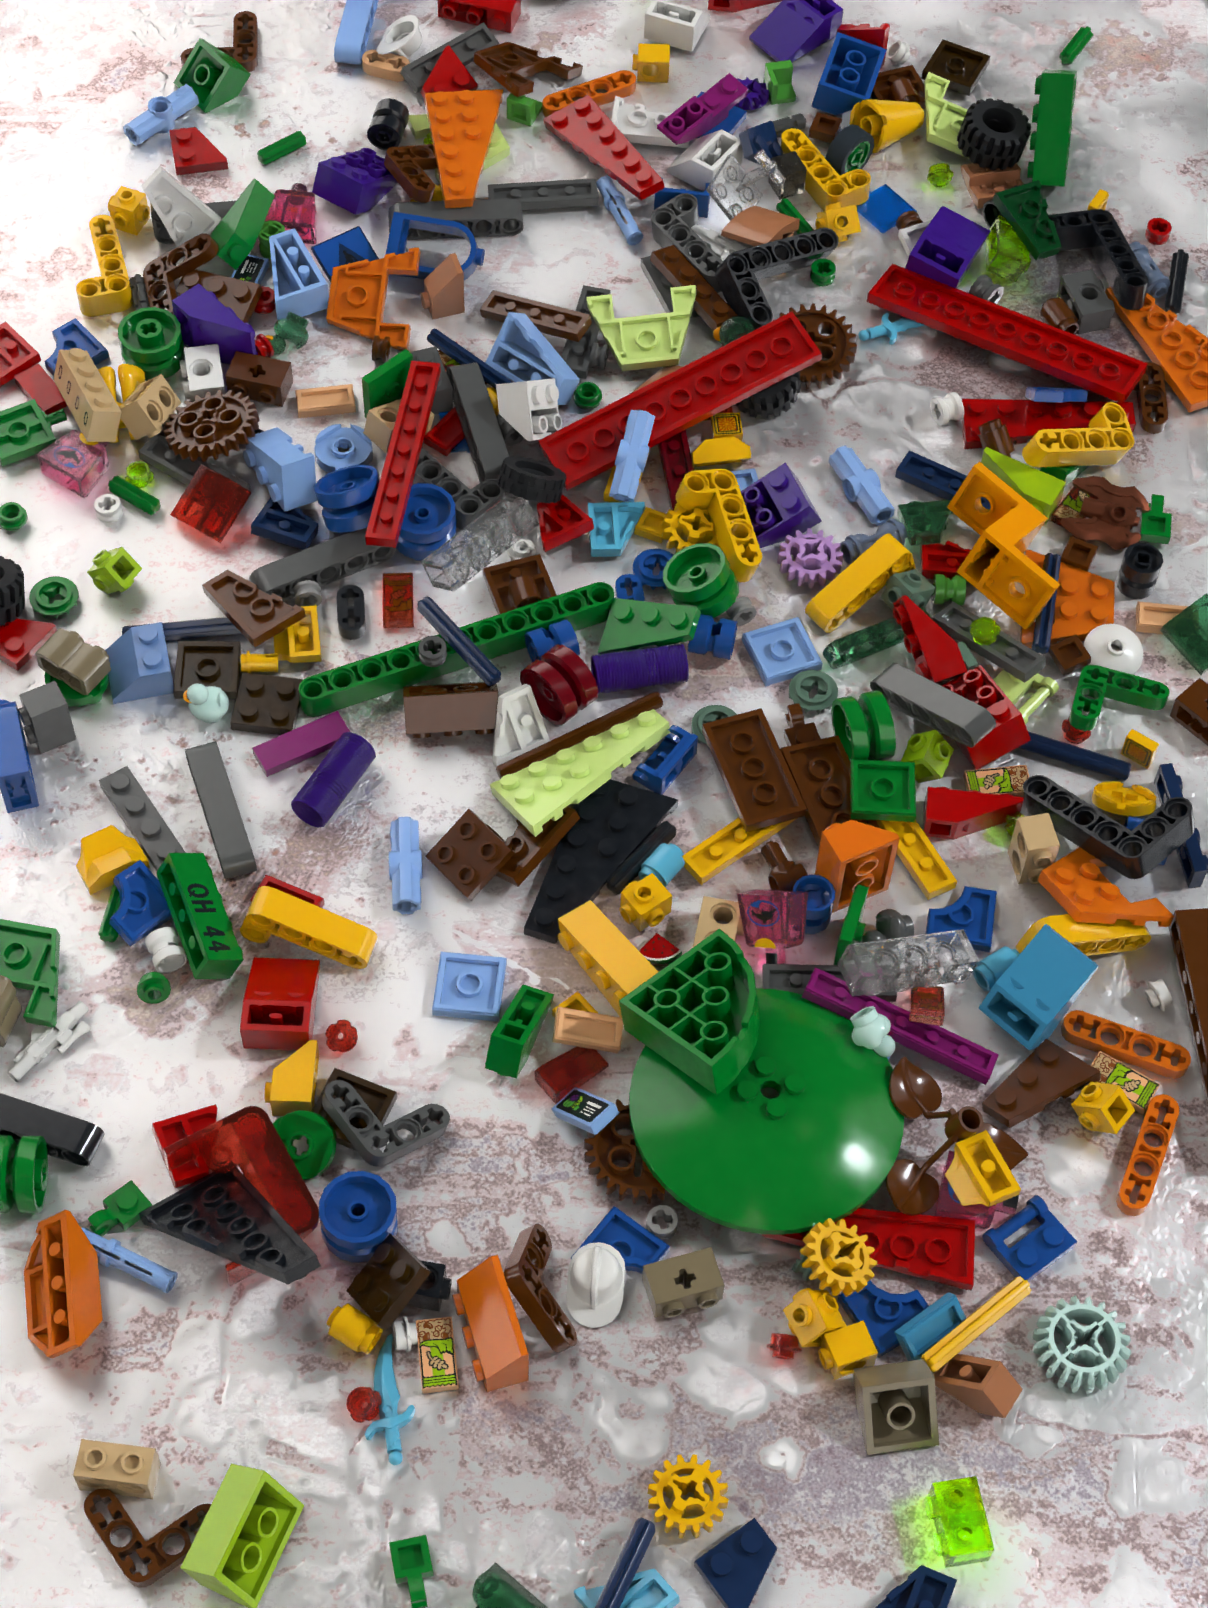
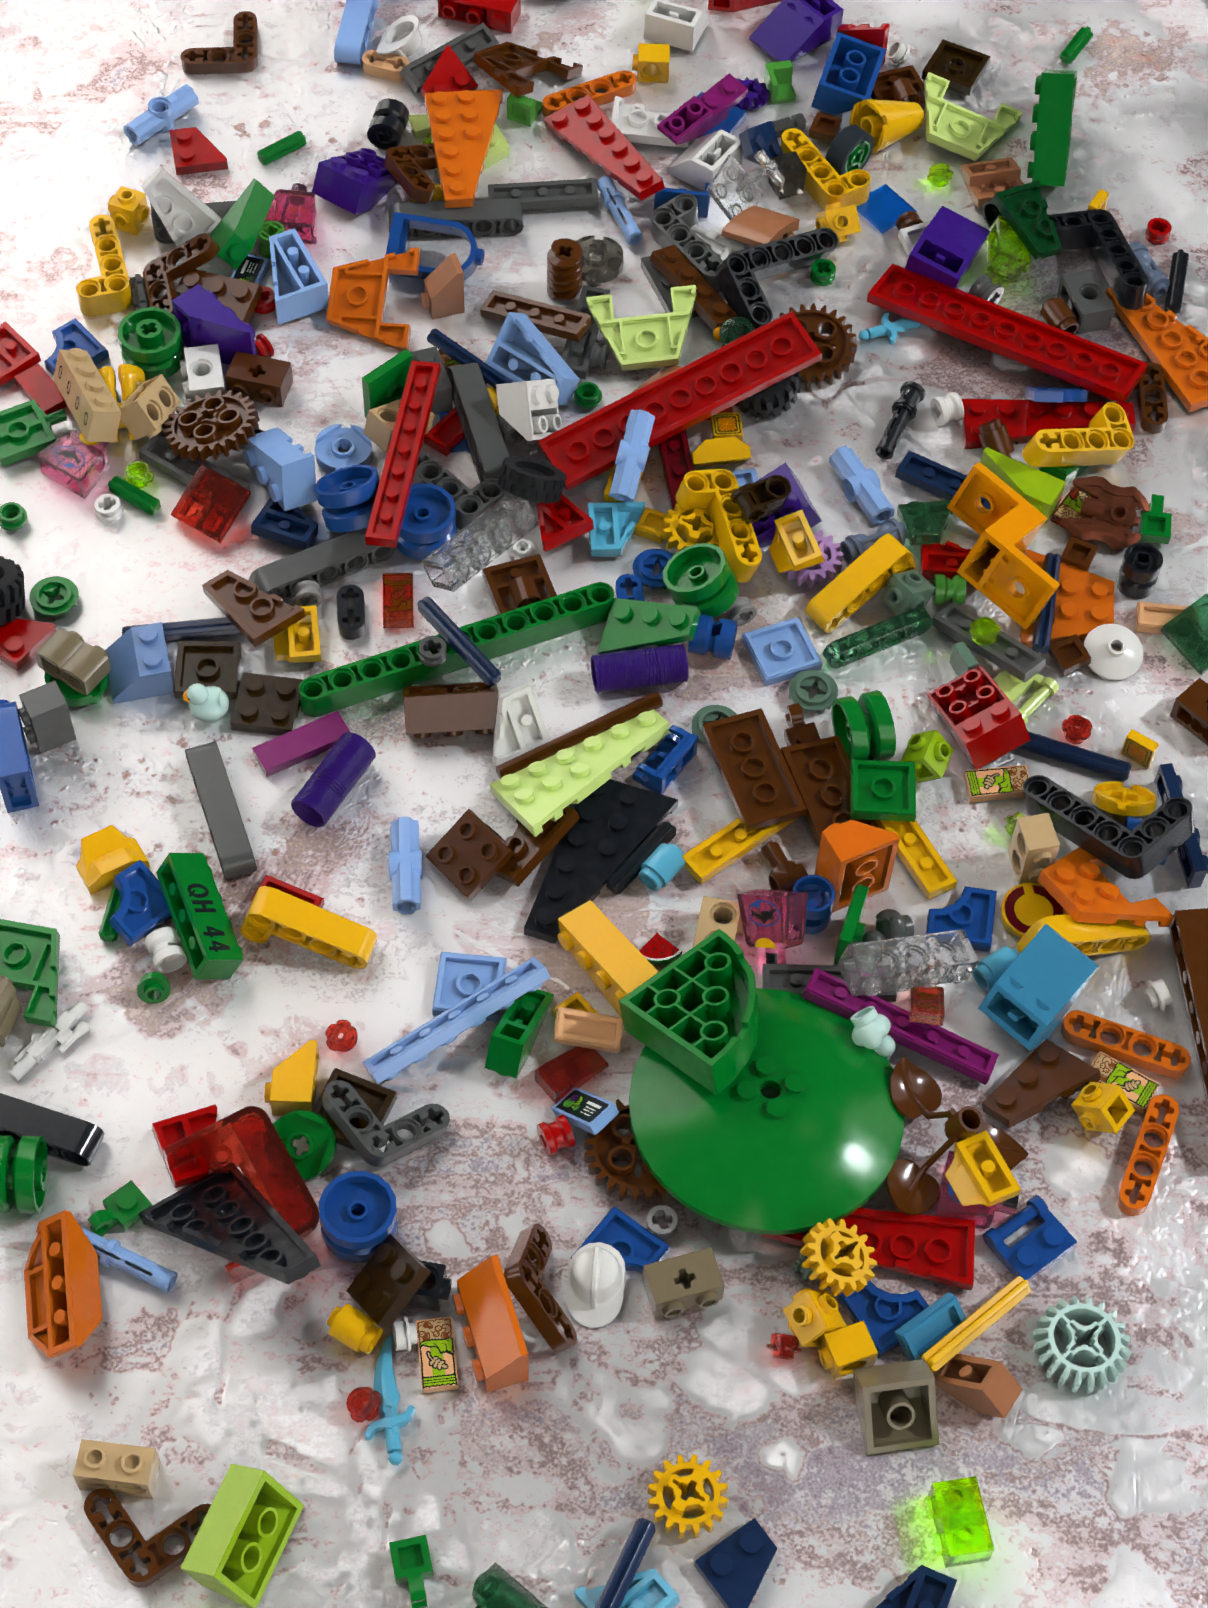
(113, 570): lime brick -> none
(140, 816): dark grey plate -> none
(212, 75): green slope -> none
(259, 662): yellow pin -> none
(279, 1003): red slope -> none
(290, 329): clear green animal -> none
(325, 401): light nougat tile -> none
(343, 249): blue piece -> none
(380, 348): reddish brown bush -> none
(464, 1015): none -> light blue plate
(542, 640): blue wheel -> none
(556, 1135): none -> red wheel
(560, 684): dark red wheel -> none
(564, 269): none -> reddish brown piece
(608, 267): none -> clear smoke plate
(645, 902): yellow brick -> none
(762, 497): none -> dark brown piece
(786, 207): green axle -> none
(794, 544): none -> yellow slope
(903, 411): none -> black pin
(932, 648): red slope -> none
(934, 705): beam -> none
(961, 813): red slope -> none
(993, 134): black tyre -> none
(1025, 906): none -> yellow tile
(1105, 682): green beam -> none

